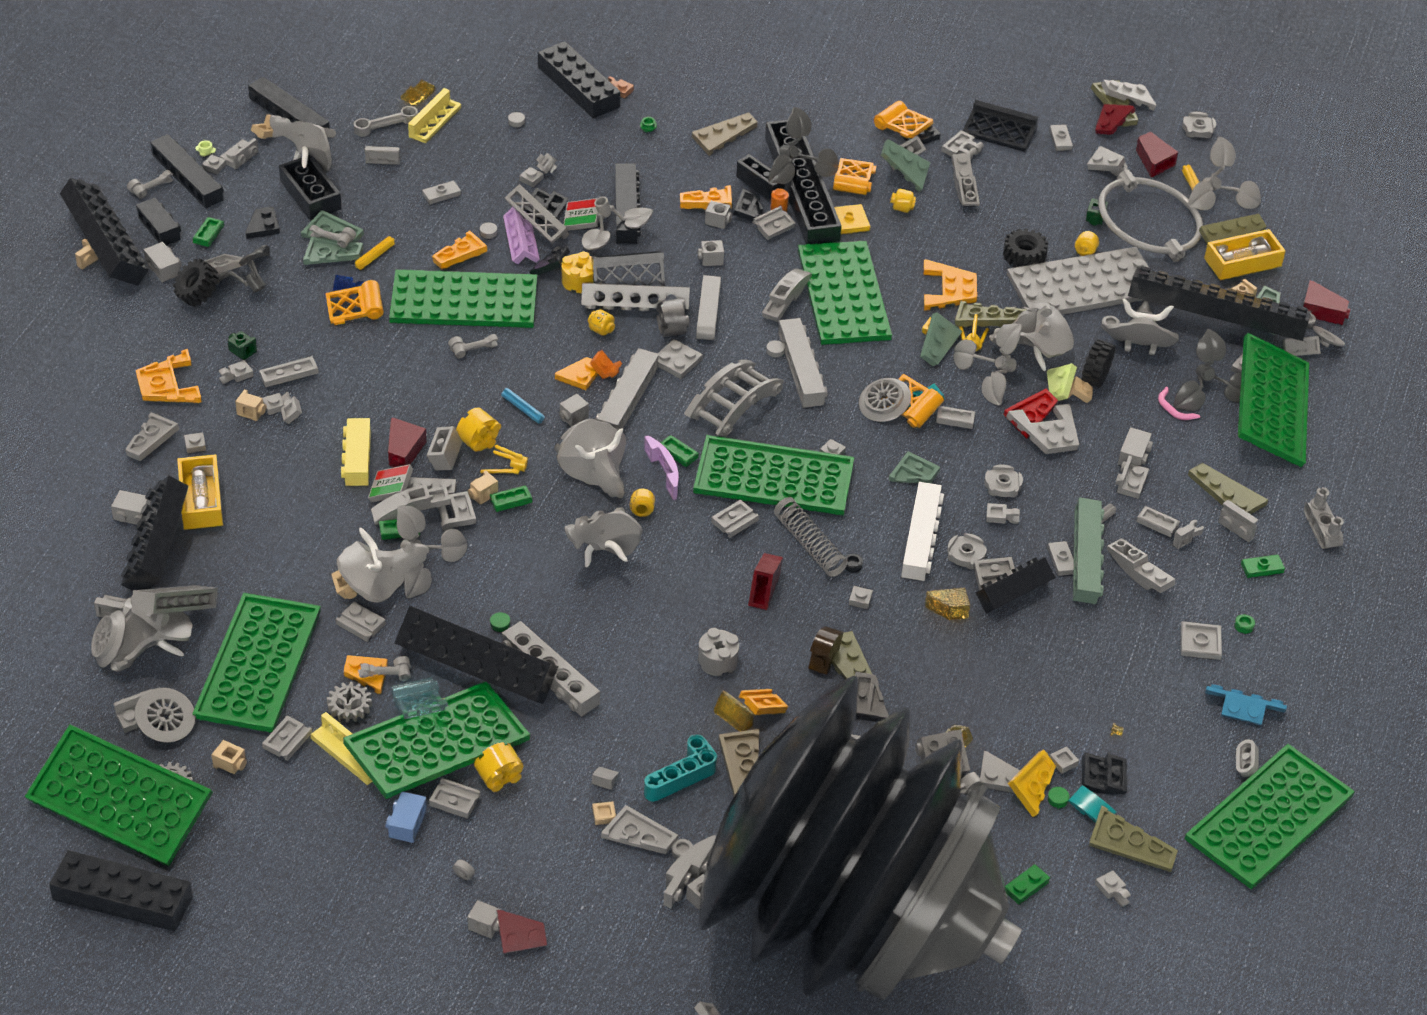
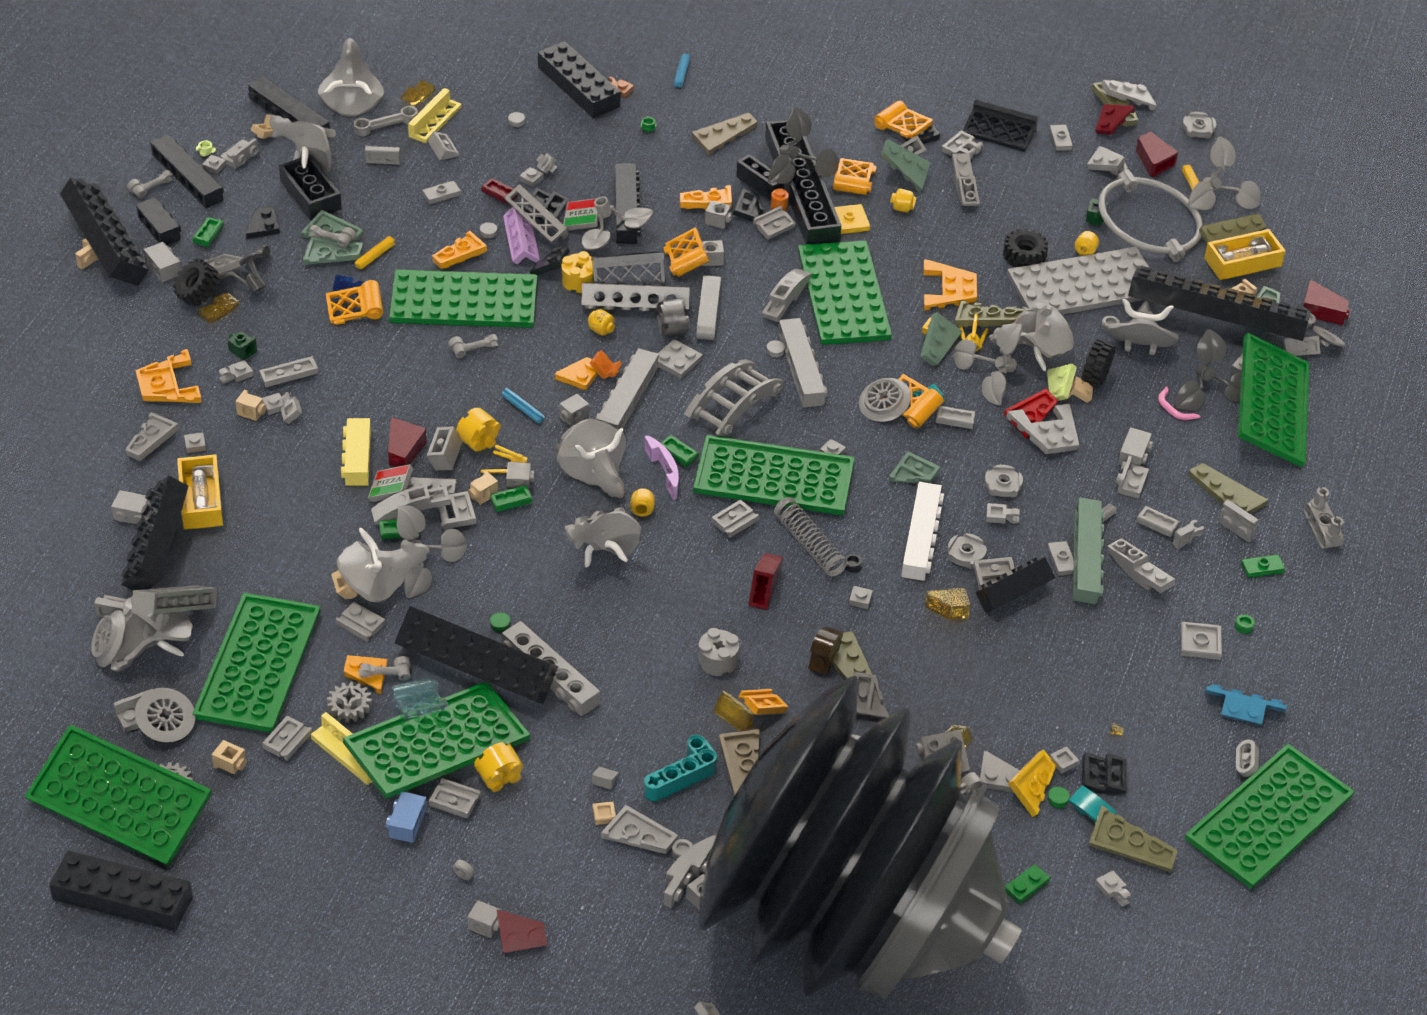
(221, 307): none -> clear yellow slope
(351, 85): none -> light grey animal
(442, 146): none -> light grey slope
(497, 190): none -> dark red plate
(519, 474): none -> light grey brick
(681, 71): none -> dark azure axle
(690, 258): none -> light orange piece

